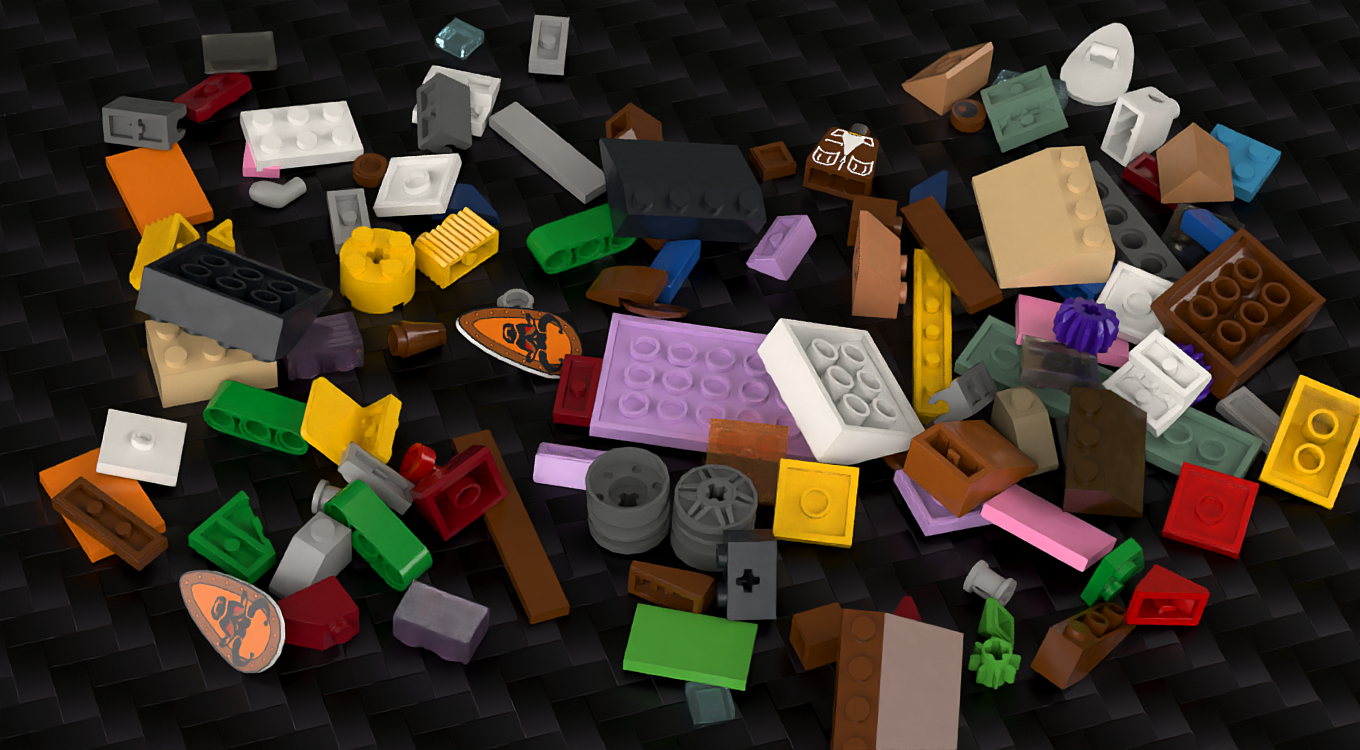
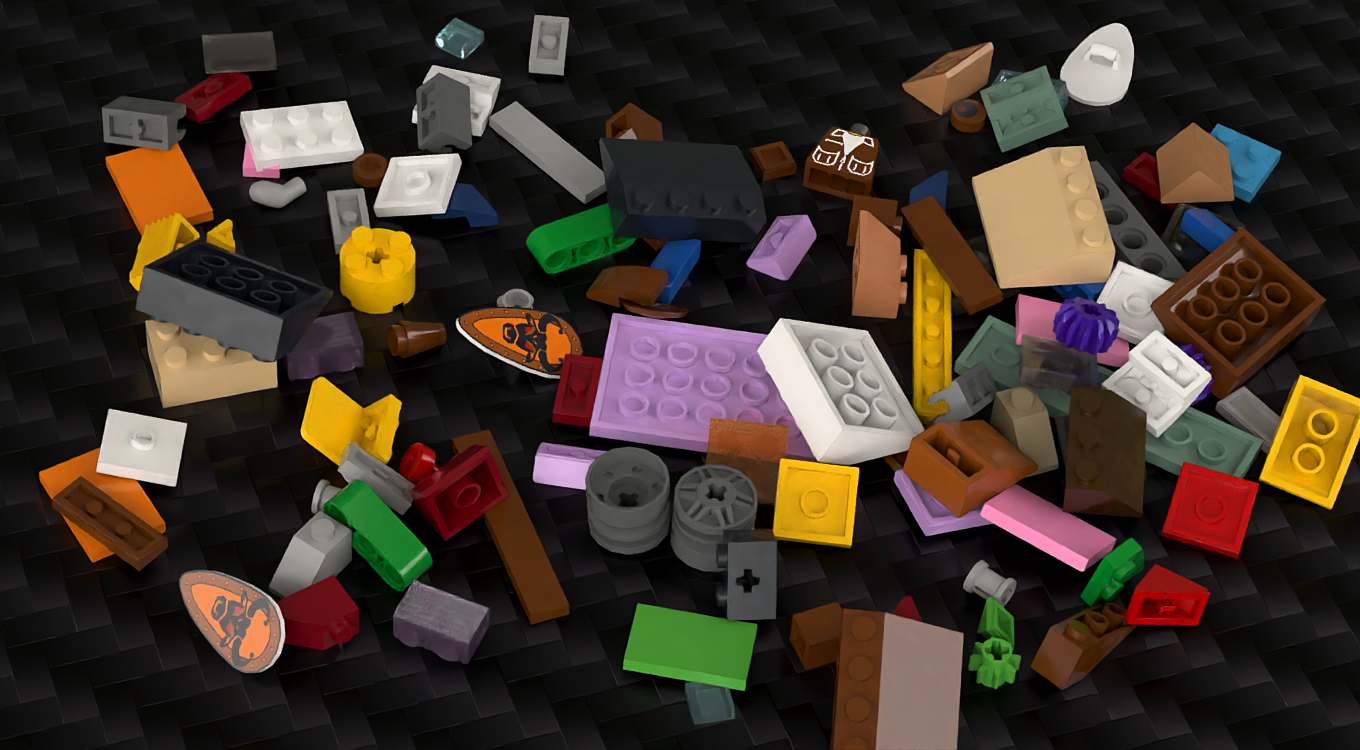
(235, 541): green wing -> none
(257, 416): green beam -> none
(455, 247): yellow brick -> none
(672, 587): reddish brown slope -> none
(1139, 124): white torso -> none

